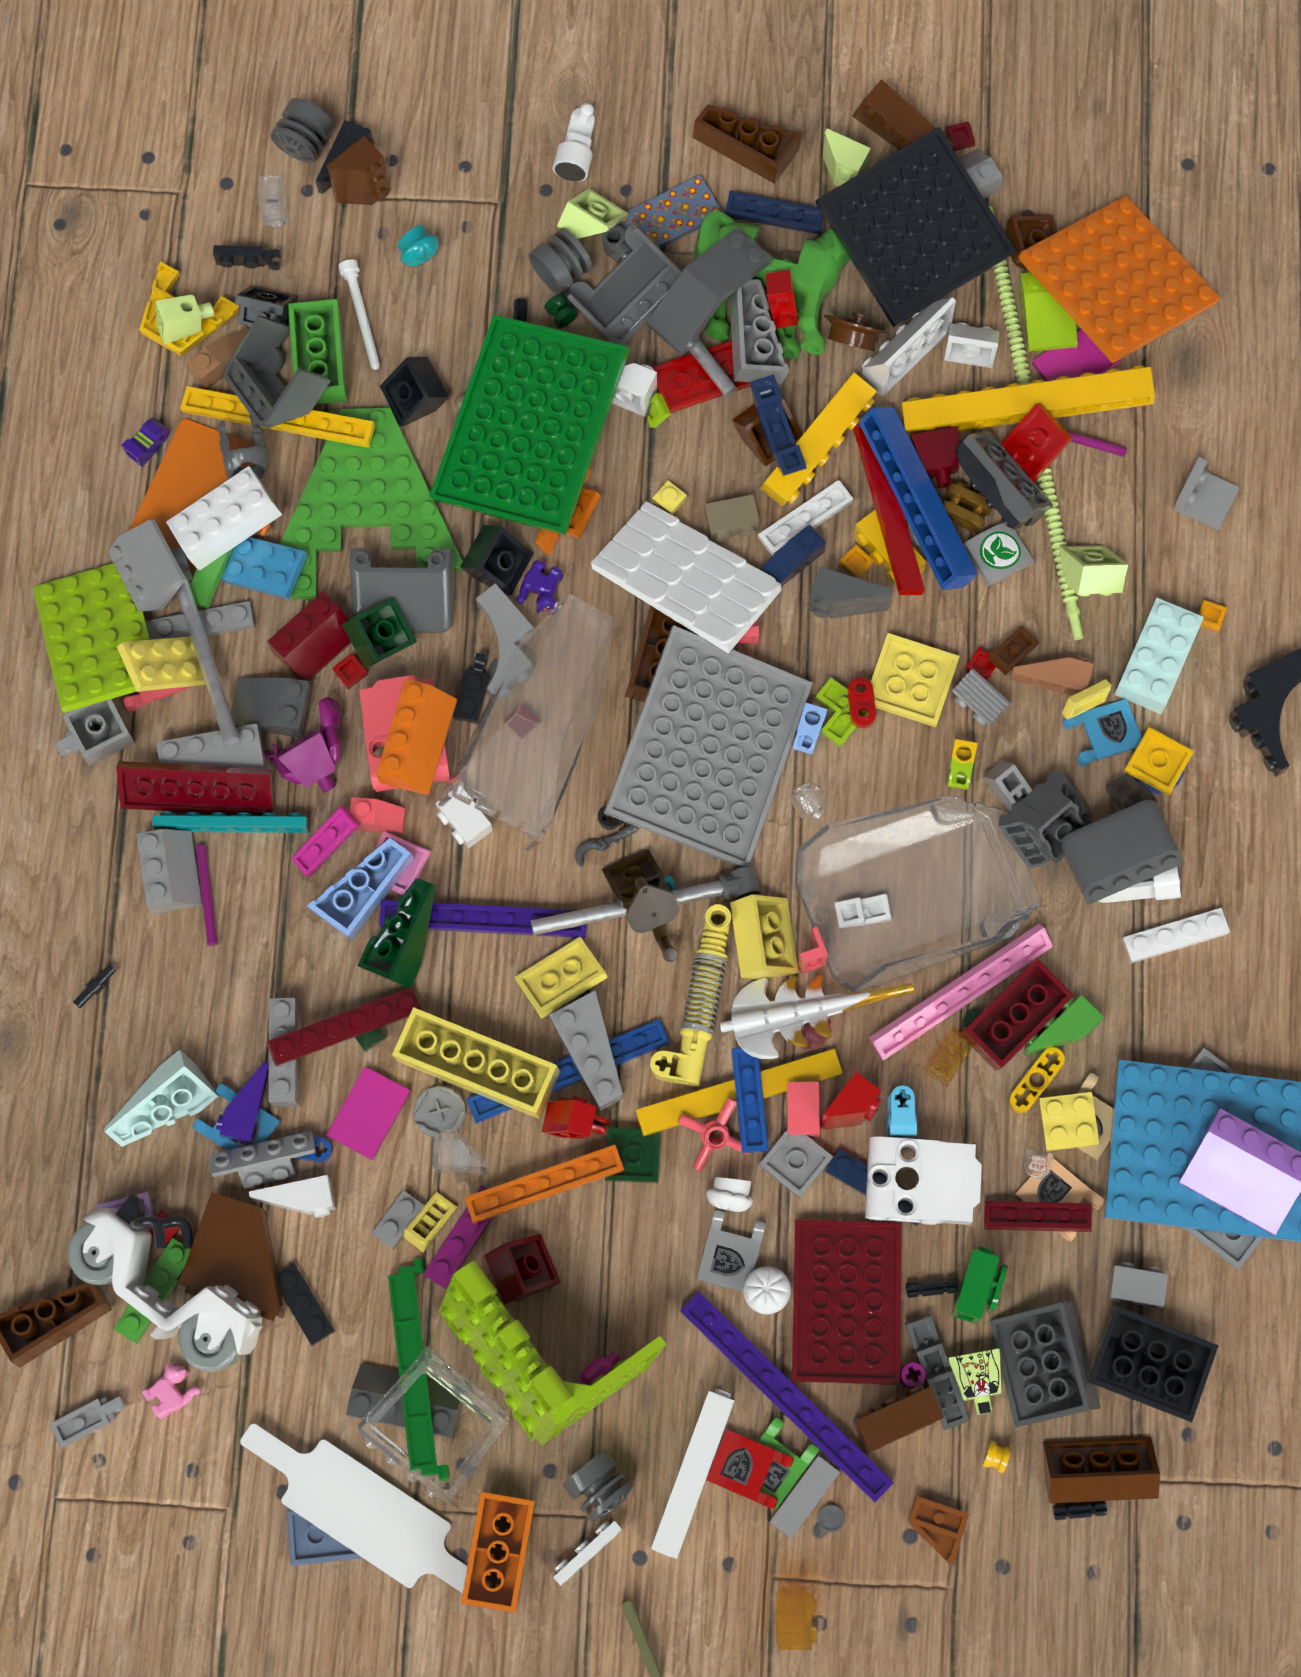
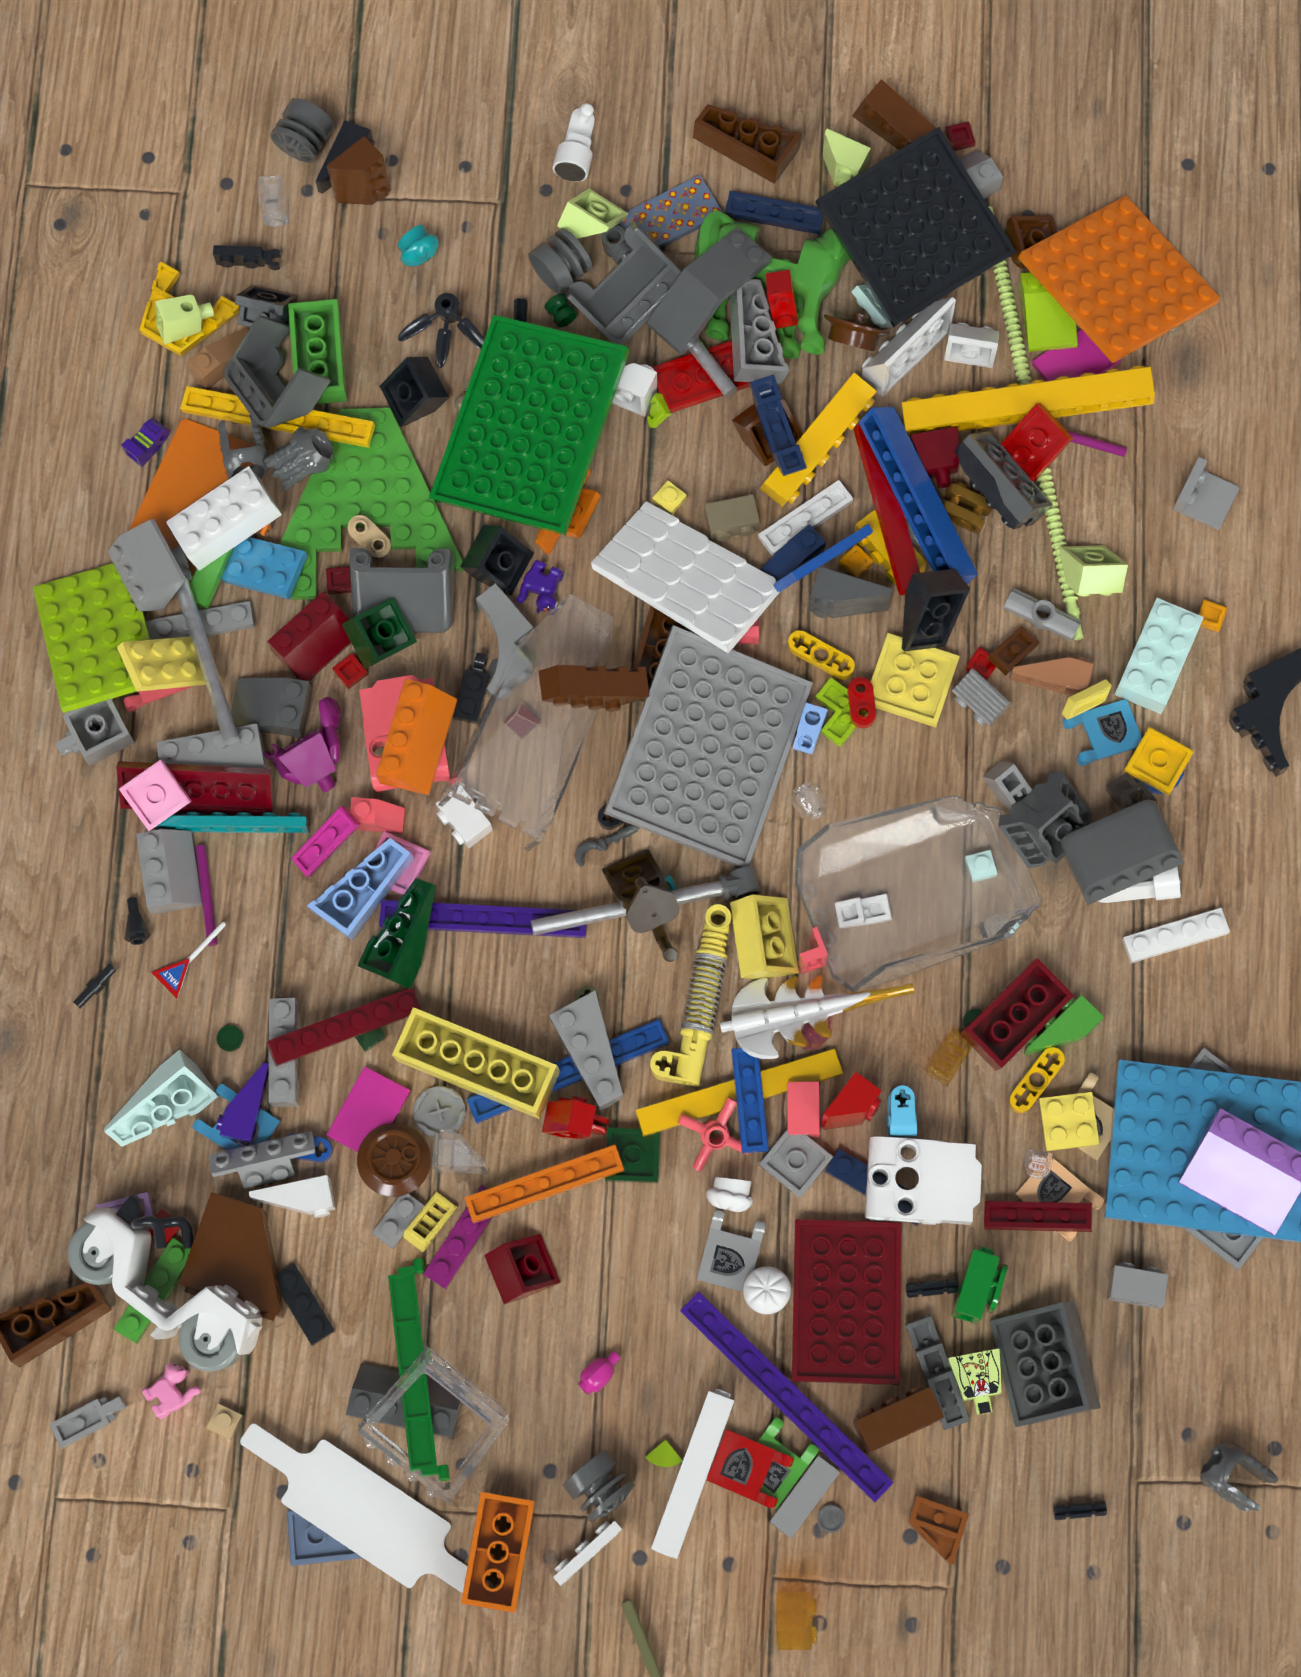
(136, 929): none -> black cone
(155, 795): none -> bright pink tile
(174, 975): none -> piece
(224, 1421): none -> tan plate
(229, 1038): none -> dark green piece
(305, 454): none -> dark grey piece
(338, 580): none -> dark red tile
(349, 270): white piece -> none
(368, 536): none -> tan plate
(393, 1160): none -> reddish brown wheel
(449, 311): none -> black plant
(508, 1360): lime bracket -> none
(560, 977): light yellow plate -> none
(593, 686): none -> reddish brown wedge
(664, 1456): none -> lime tile
(823, 558): none -> blue tile
(823, 665): none -> yellow beam
(868, 302): none -> light aqua plate
(913, 1367): magenta bush -> none
(932, 608): none -> black slope
(960, 992): bright pink plate -> none
(961, 764): leg -> none
(981, 866): none -> light aqua plate
(996, 1457): yellow wheel -> none
(998, 553): slope -> none
(1028, 606): none -> light grey piece
(1101, 1470): reddish brown slope -> none
(1152, 1363): black slope -> none
(1218, 1468): none -> dark grey piece

